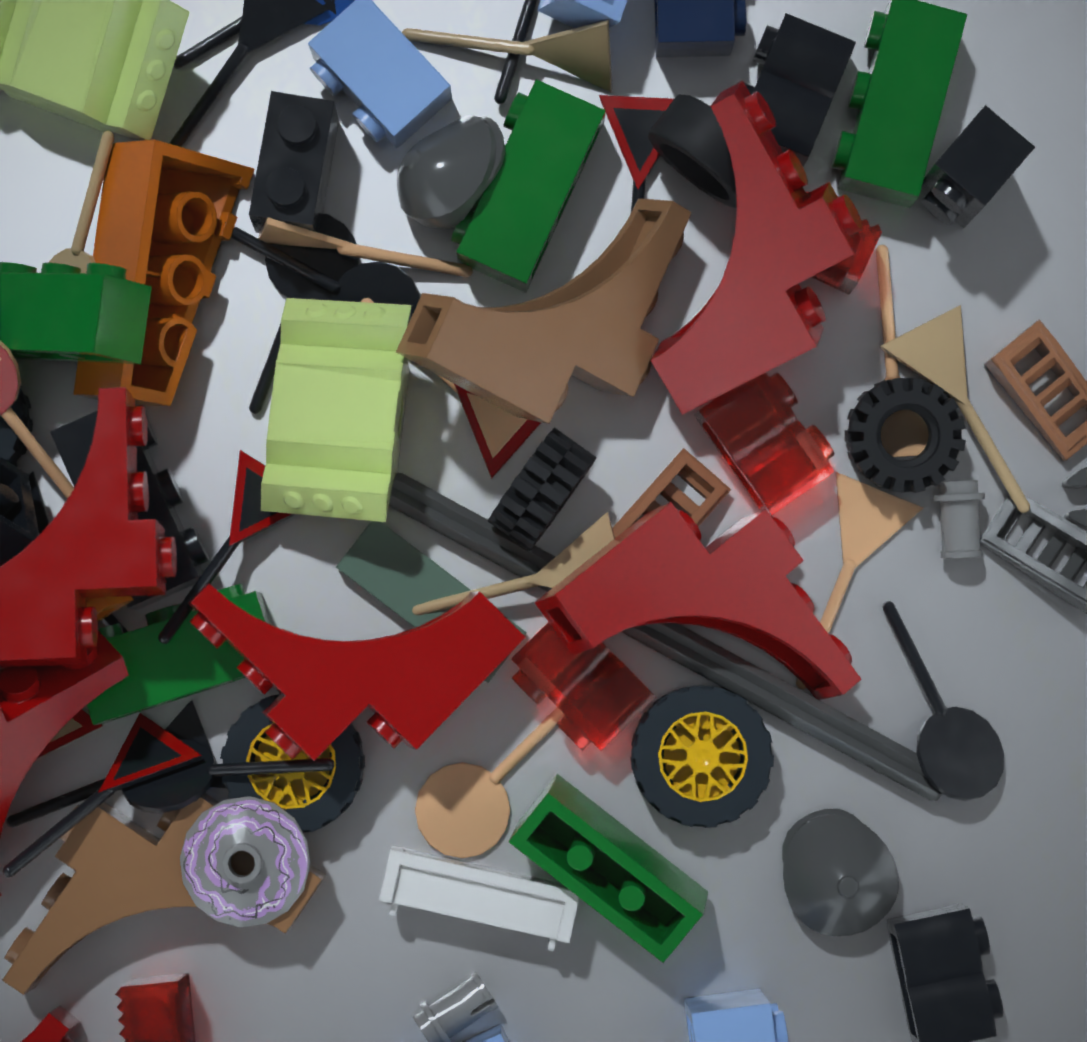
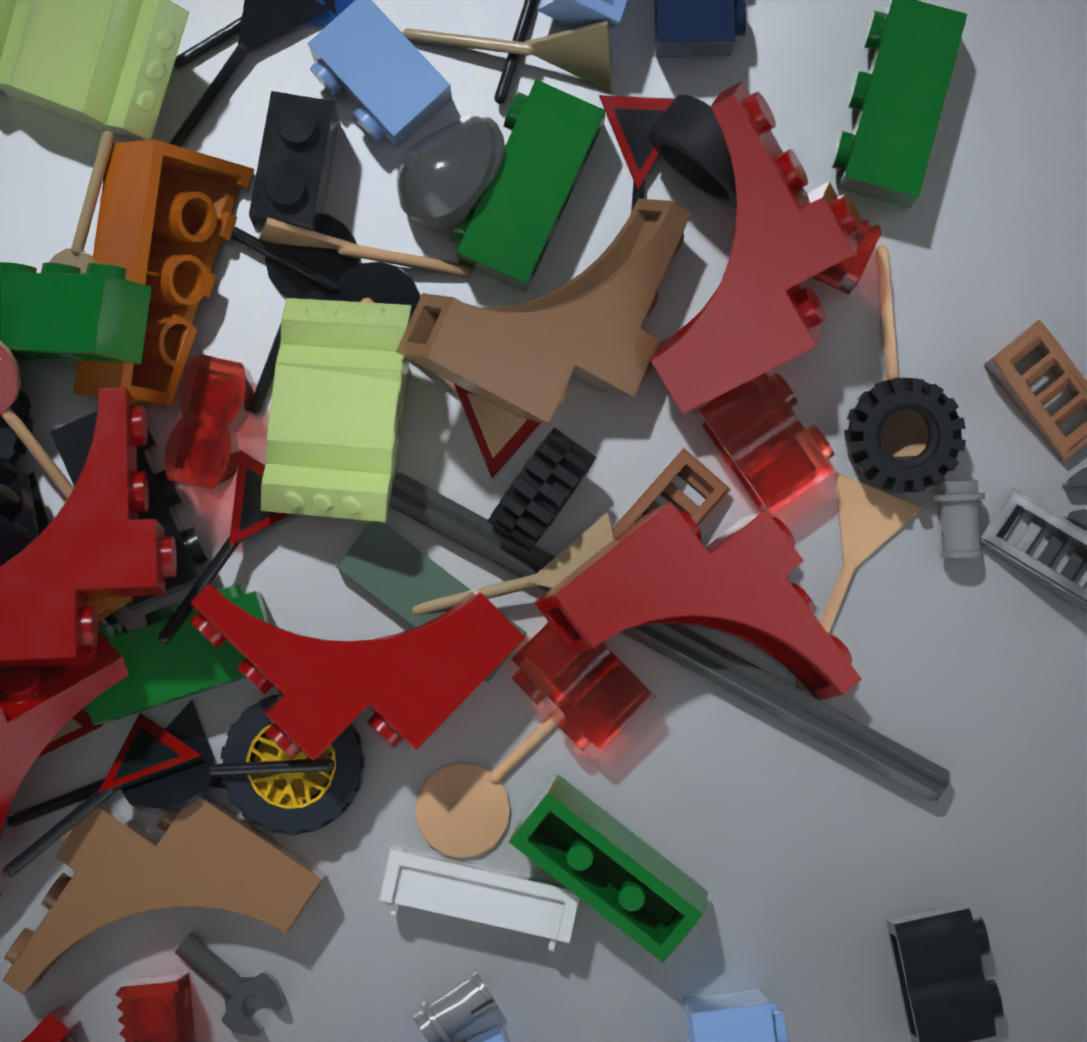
(214, 407): none -> clear red brick
(232, 985): none -> dark grey bar
(278, 854): dish -> none
(701, 756): black wheel -> none
(800, 79): black brick -> none
(838, 873): dark grey hat -> none
(938, 356): tan piece -> none
(955, 744): black piece -> none
(973, 168): black brick -> none

